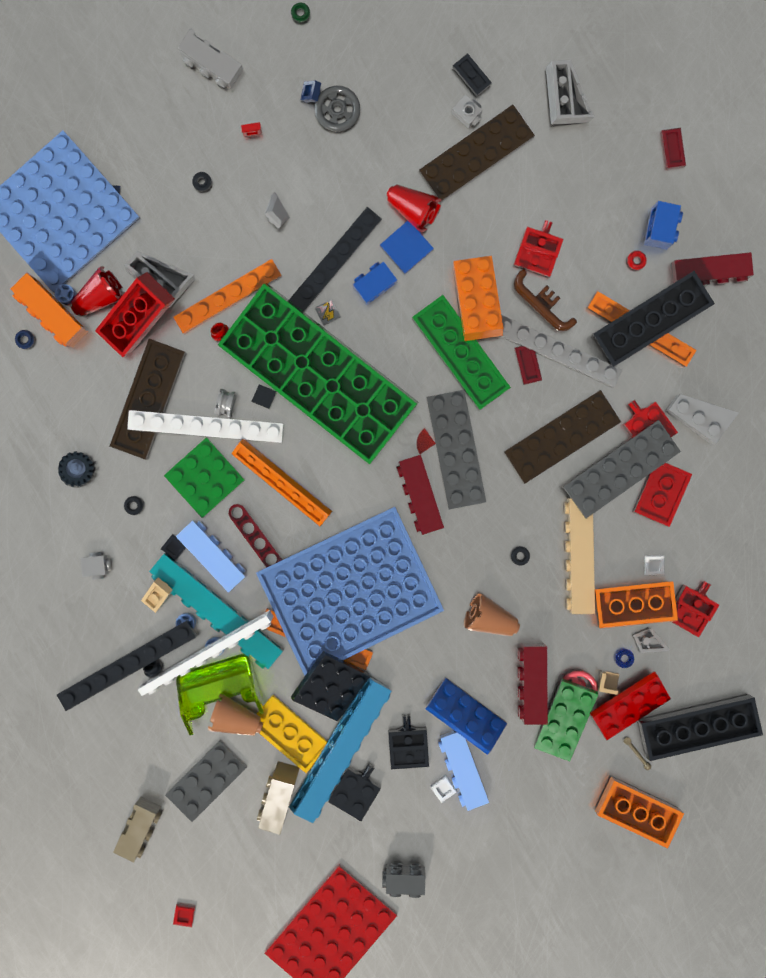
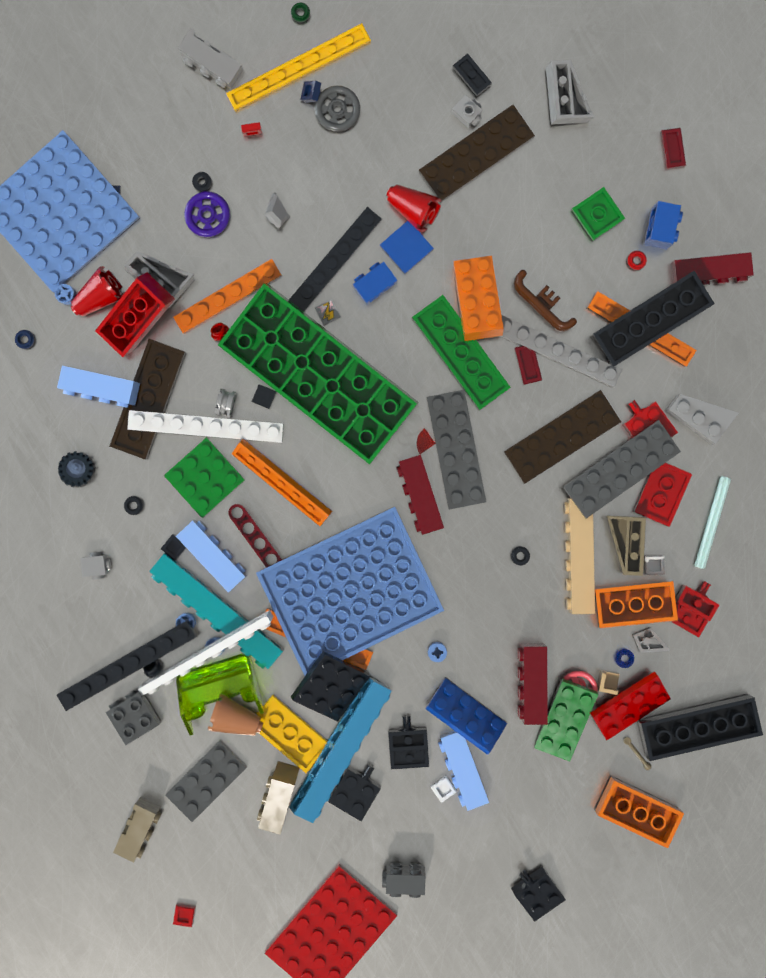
(49, 310): orange brick -> none
(98, 385): none -> light blue brick
(132, 717): none -> dark grey brick
(156, 595): tan plate -> none
(216, 200): none -> dark purple plate
(298, 67): none -> yellow tile
(437, 648): none -> medium blue wheel
(490, 617): nougat cone -> none
(537, 893): none -> black plate
(538, 250): red plate -> none
(598, 213): none -> green plate
(629, 542): none -> dark tan wedge
(712, 522): none -> light aqua axle

